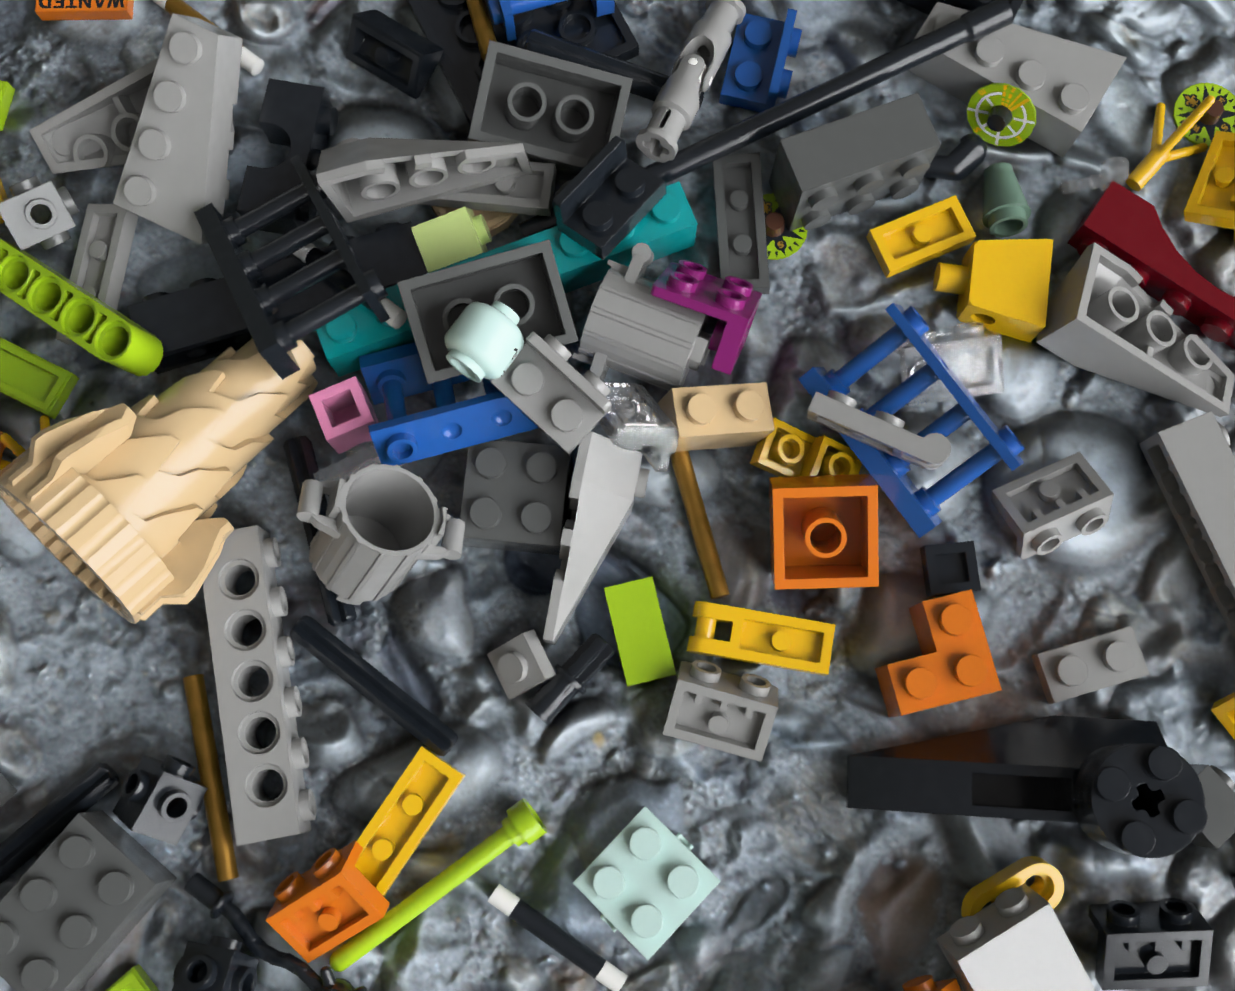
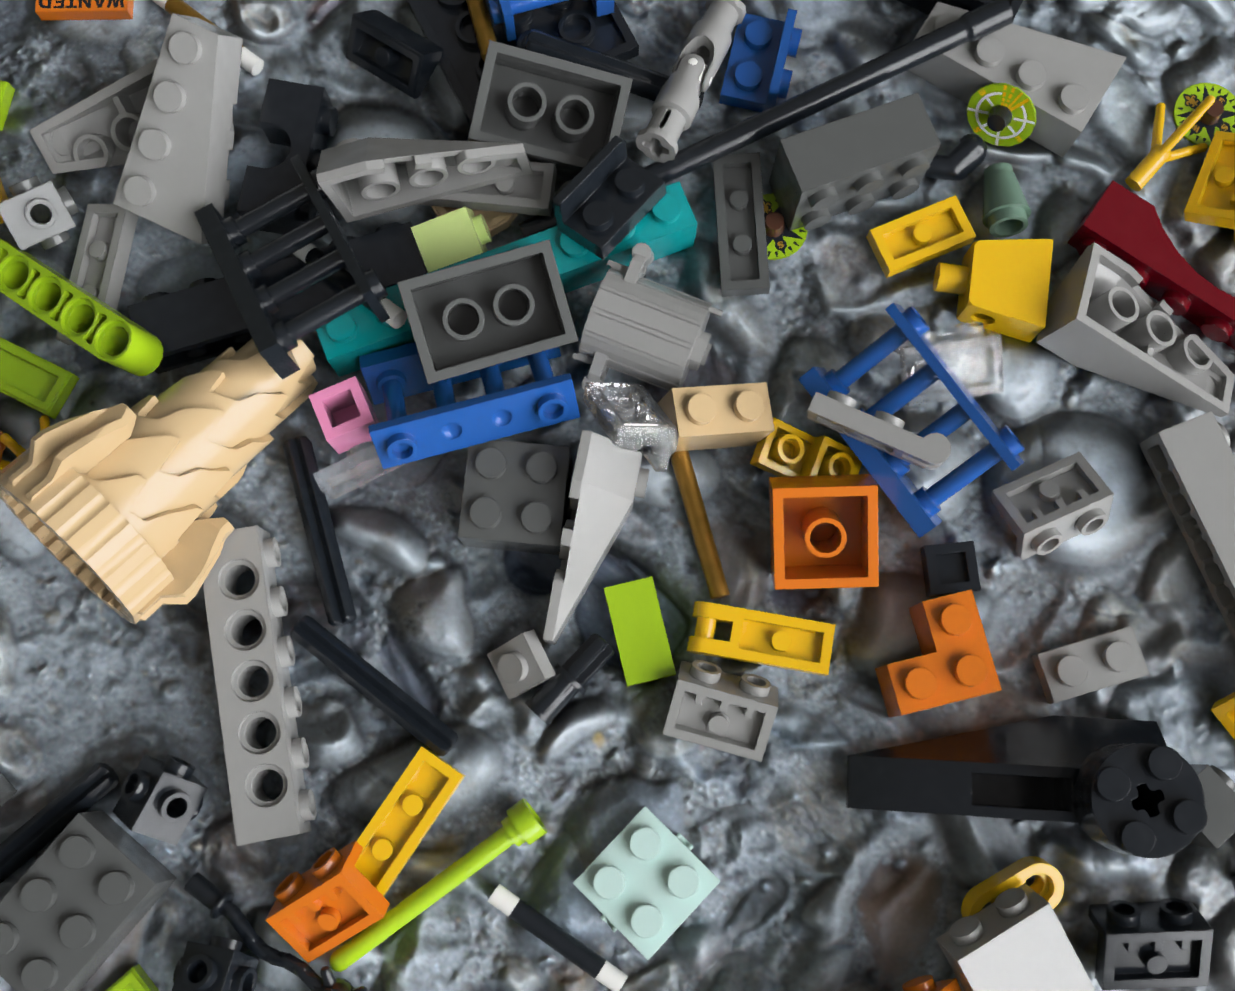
(211, 777): pearl gold bar -> none
(375, 530): light grey container -> none
(484, 340): light aqua head -> none
(554, 392): light grey bracket -> none
(726, 300): magenta bracket -> none
(1111, 169): clear hand -> none

